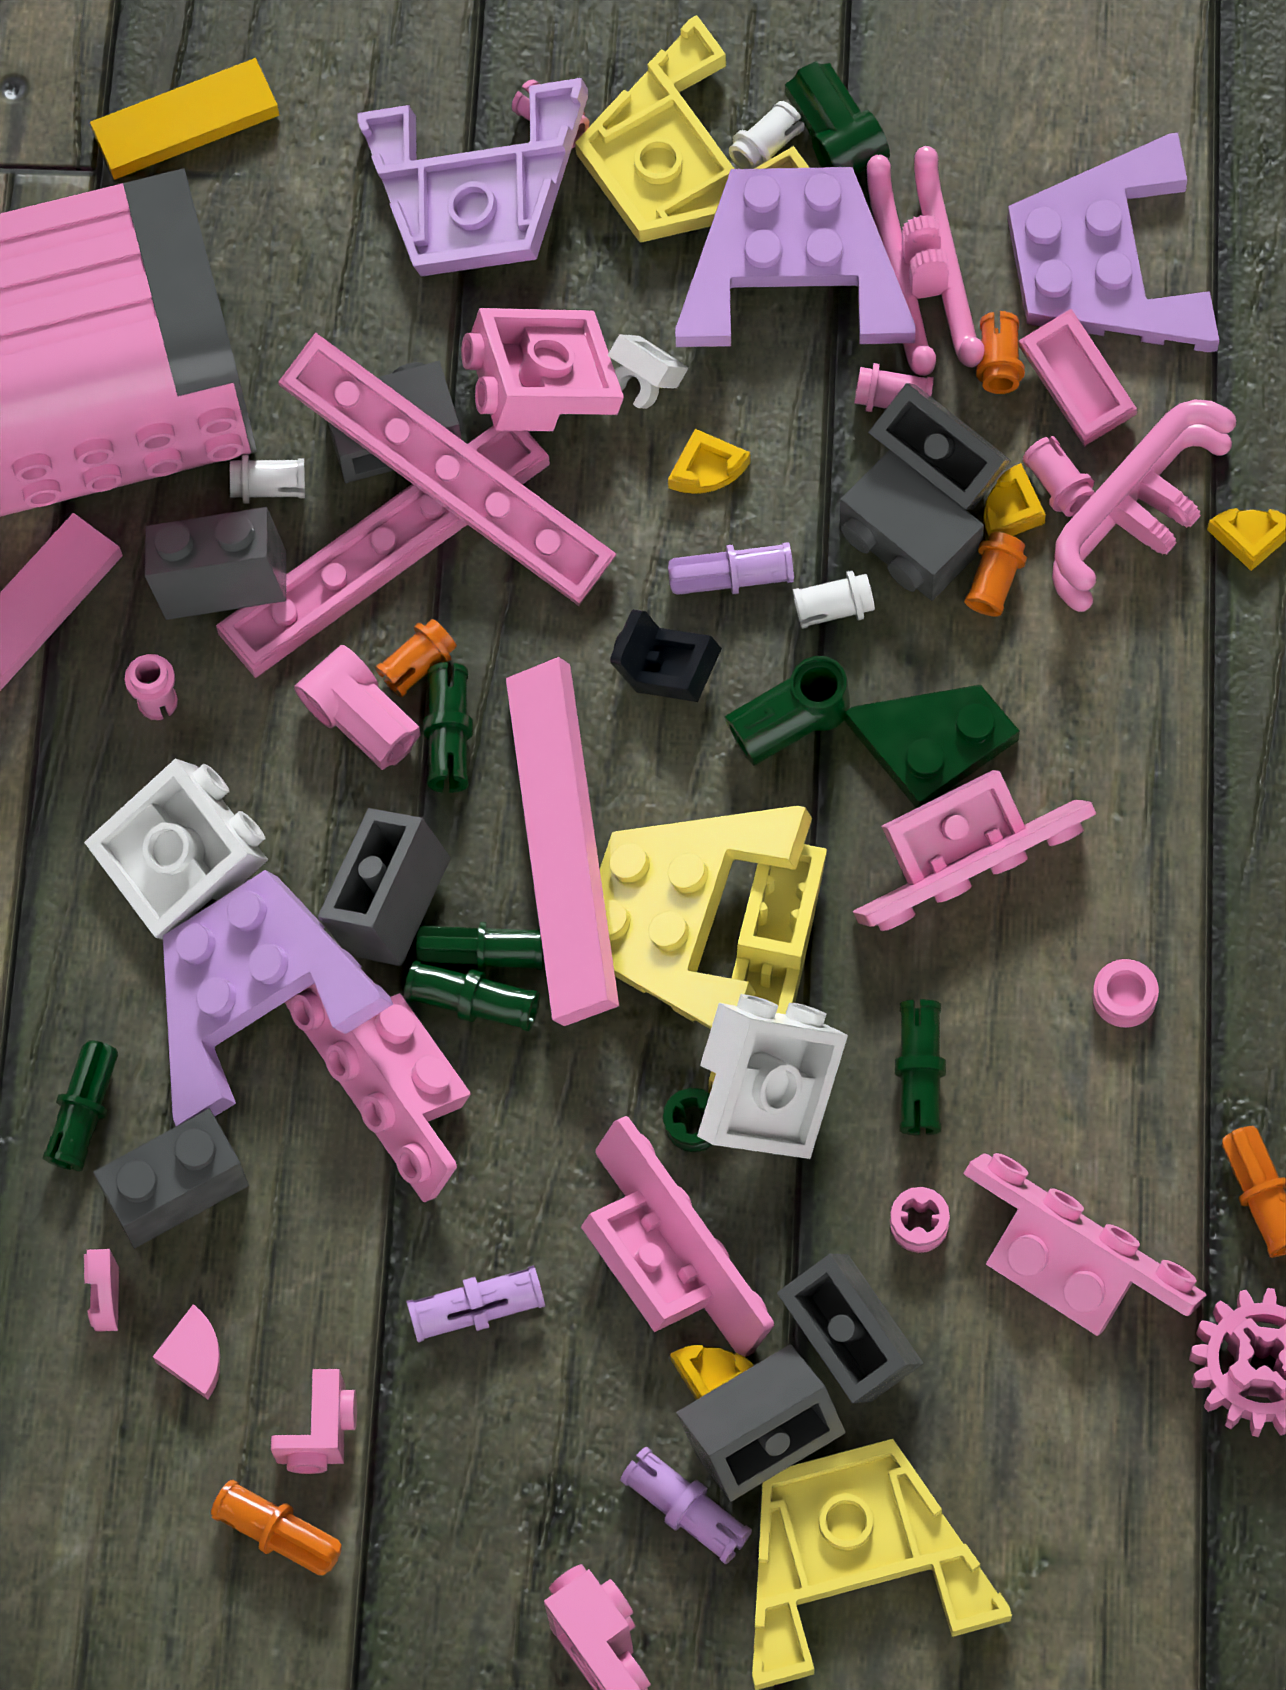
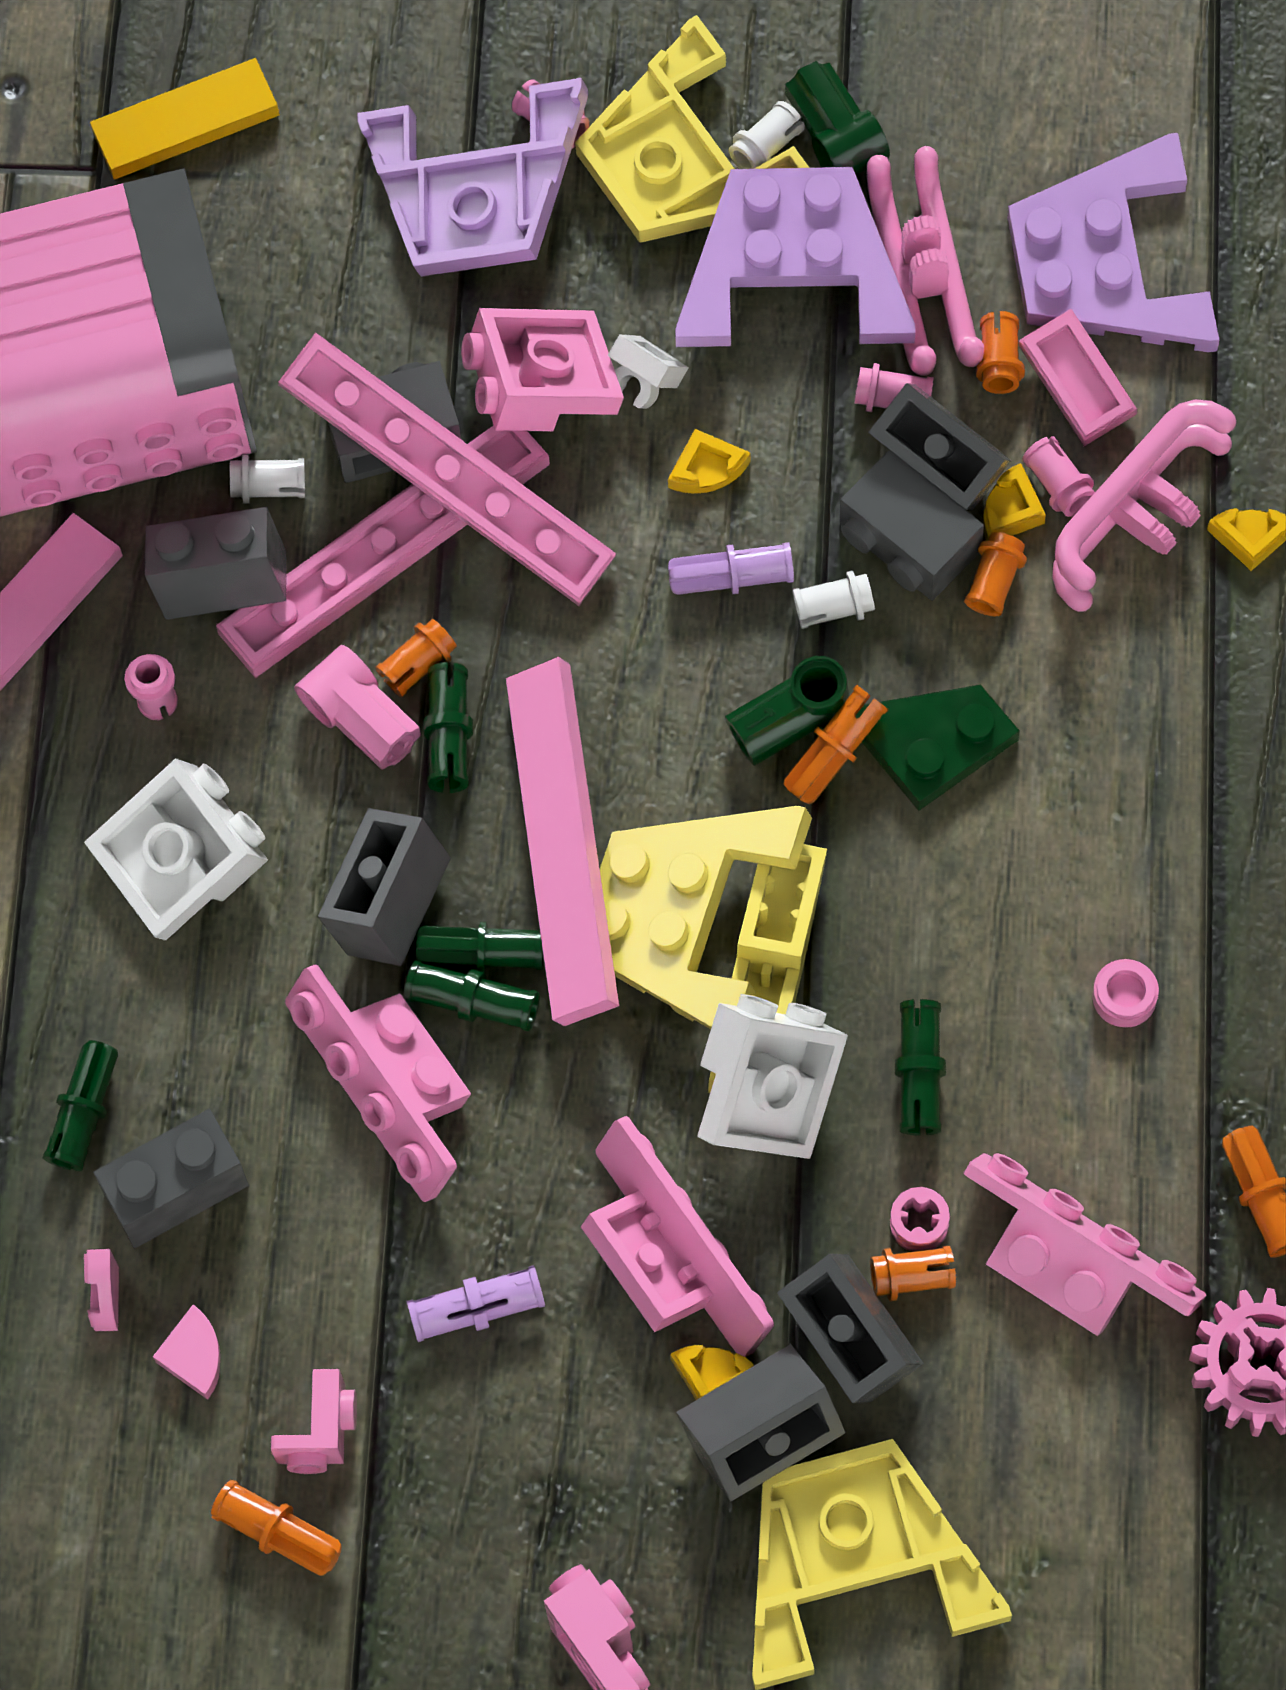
(238, 966): lavender wing -> none
(663, 659): black bracket -> none
(676, 1131): dark green bush -> none
(686, 1505): lavender pin -> none
(833, 746): none -> orange axle
(909, 1272): none -> orange pin
(959, 838): bright pink bracket -> none

